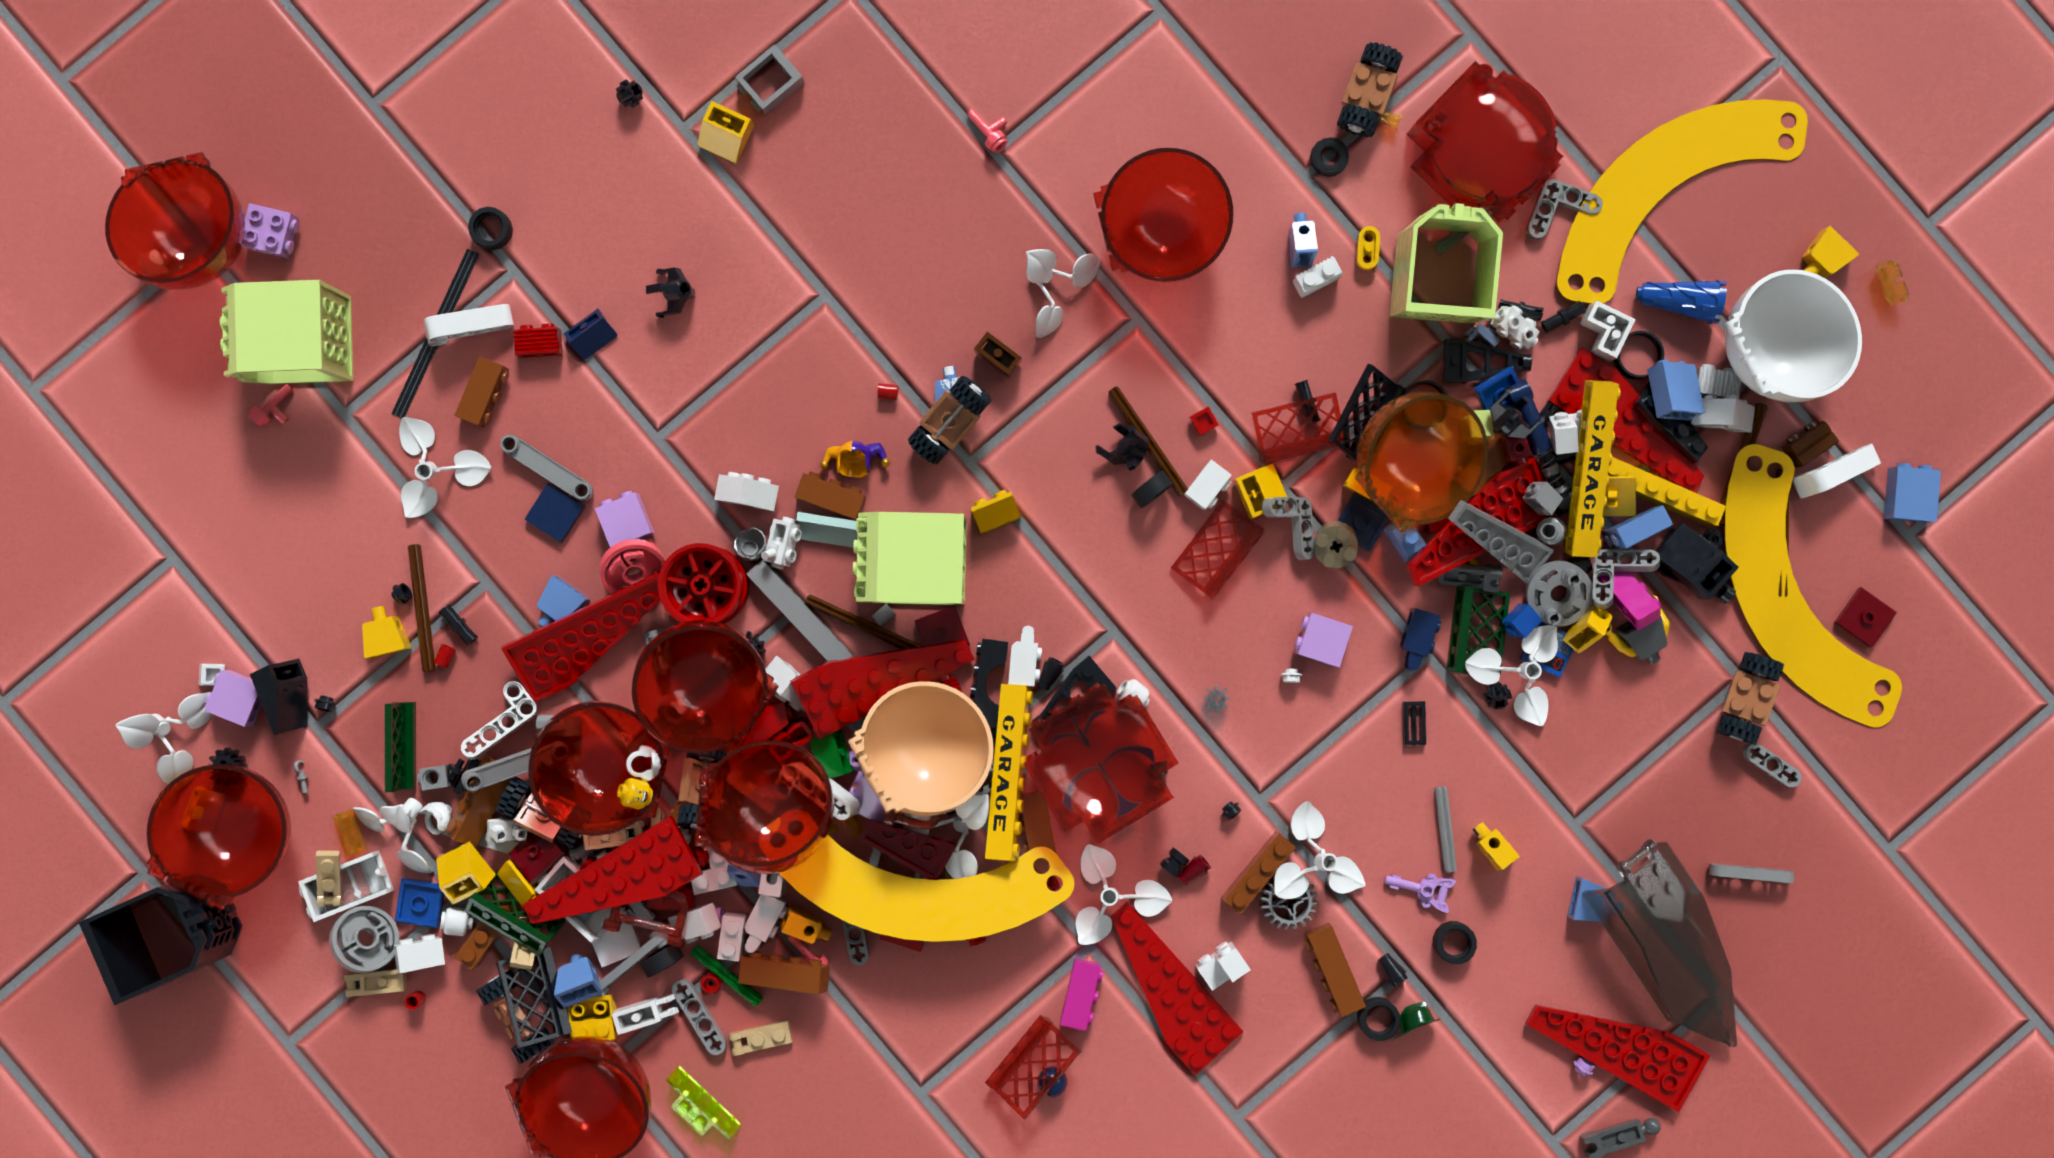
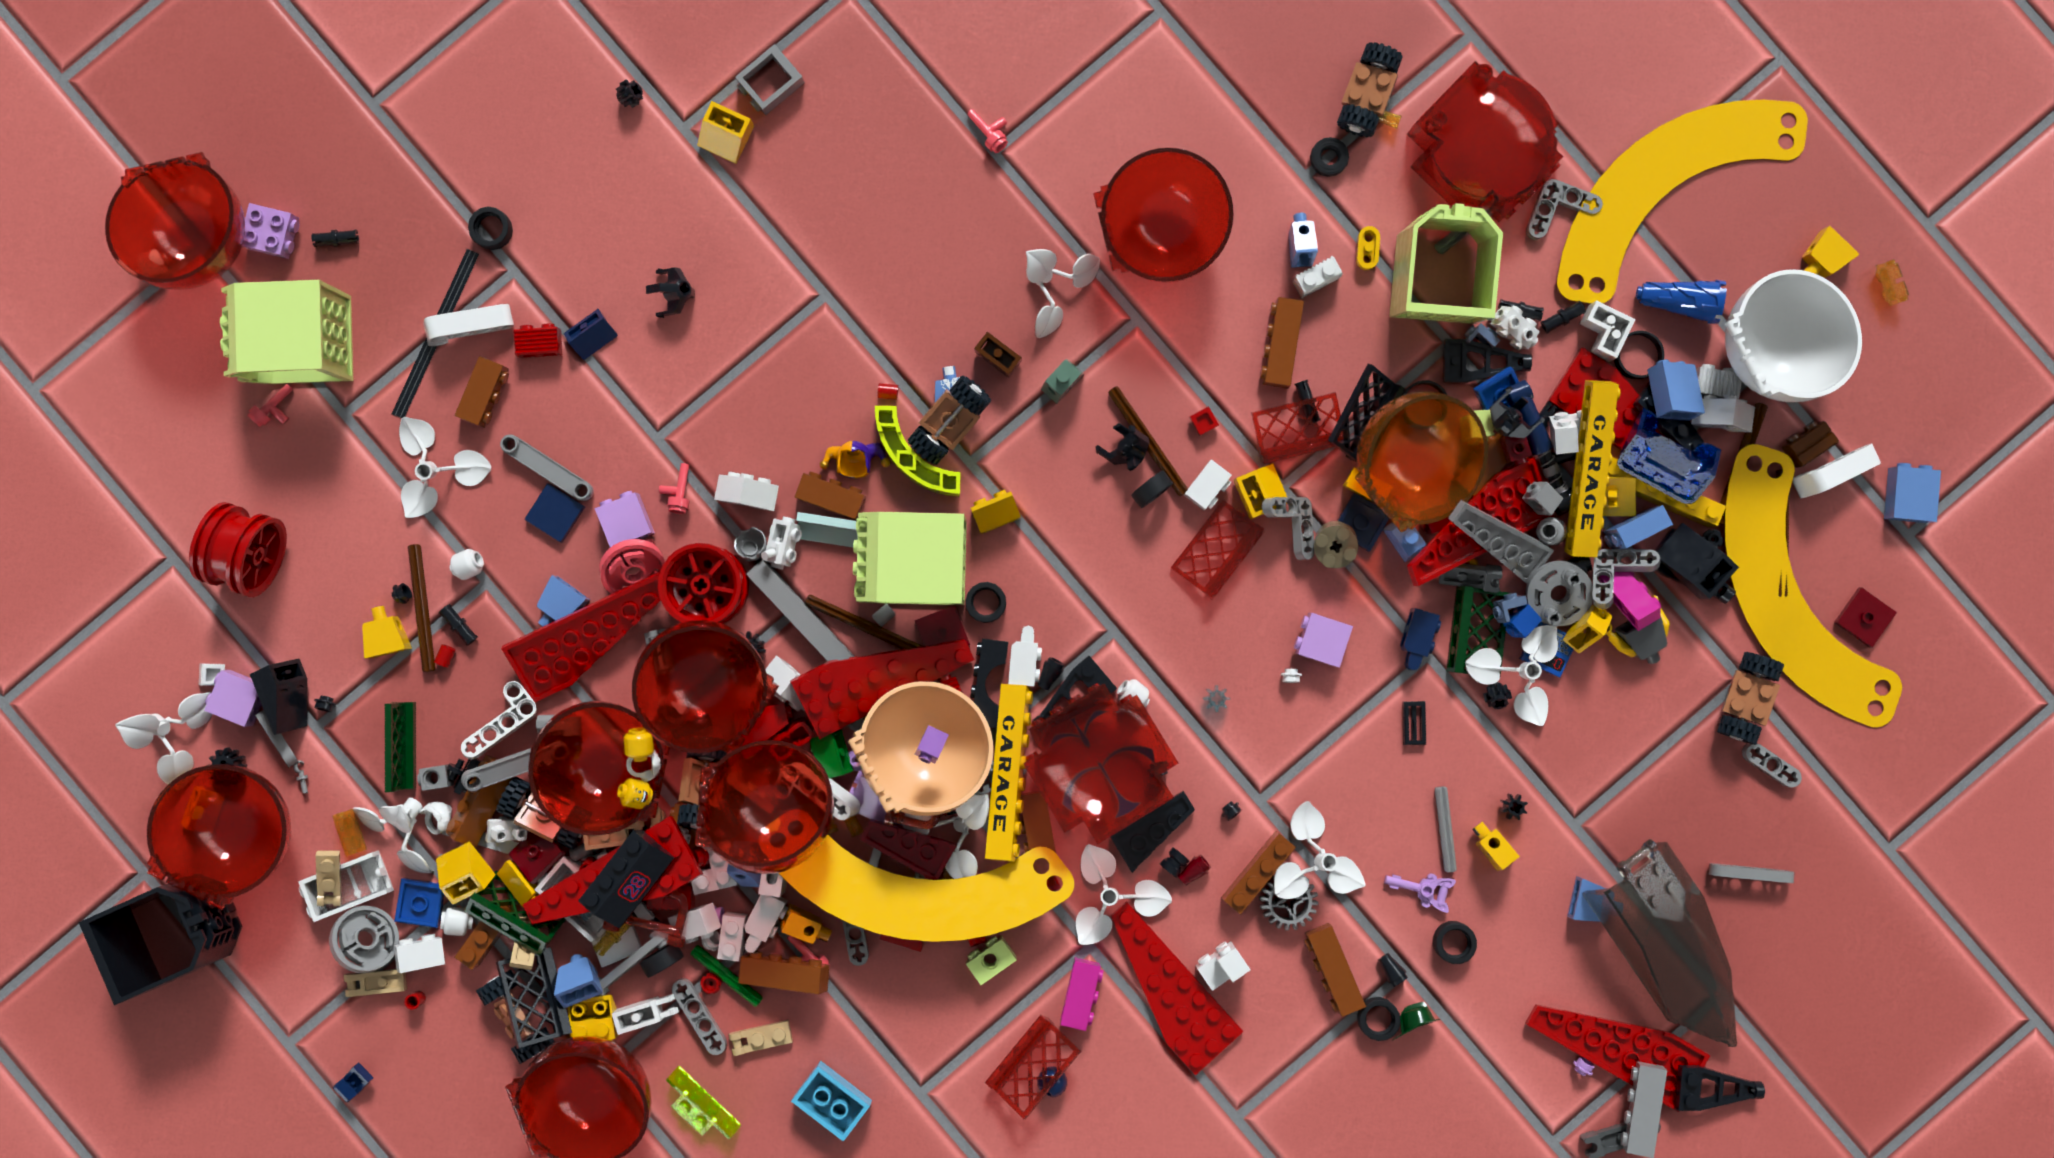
(237, 549): none -> red wheel
(278, 740): none -> light grey beam
(335, 238): none -> black pin
(353, 1082): none -> dark blue bracket
(466, 564): none -> white head
(610, 939): none -> clear yellow pin
(626, 878): none -> black slope
(638, 744): none -> yellow head
(678, 503): none -> coral piece
(712, 942): none -> white plate
(831, 1100): none -> medium azure brick
(907, 461): none -> neon yellow brick
(931, 745): none -> medium lavender brick
(984, 971): none -> yellowish green brick
(985, 586): none -> black tyre
(1061, 380): none -> sand green torso
(1146, 834): none -> black wing
(1282, 342): none -> dark orange brick
(1501, 607): none -> sand blue bracket
(1519, 809): none -> black gear
(1644, 1109): none -> light grey brick
(1665, 463): none -> clear blue windscreen
(1689, 1088): none -> black plate

